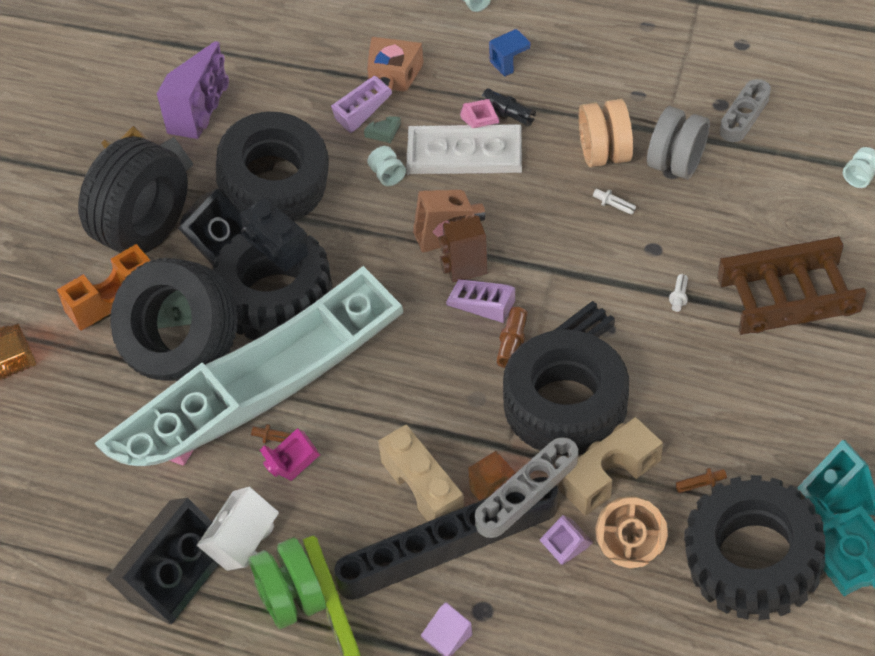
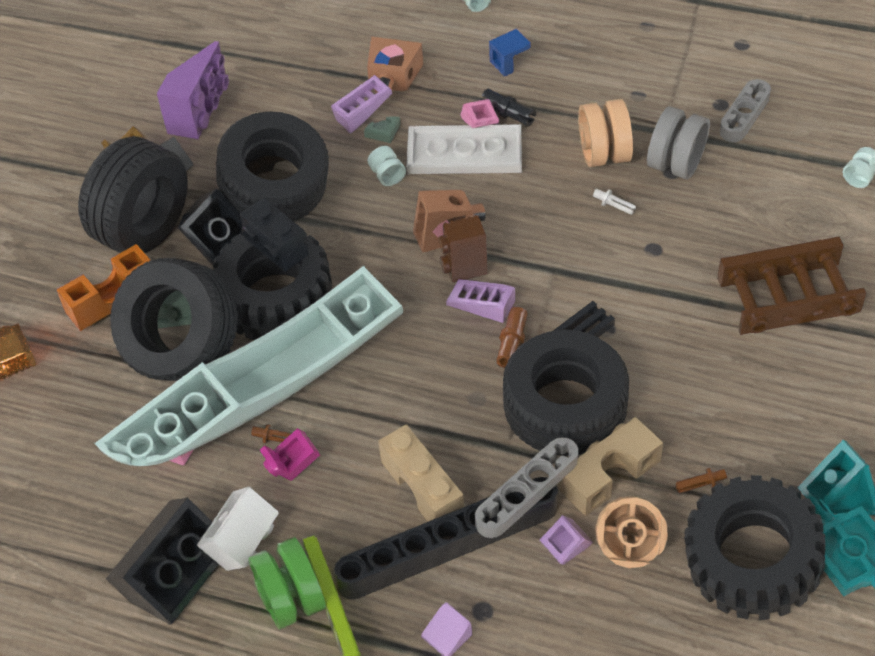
(489, 475): clear orange brick -> none
(678, 297): white piece -> none

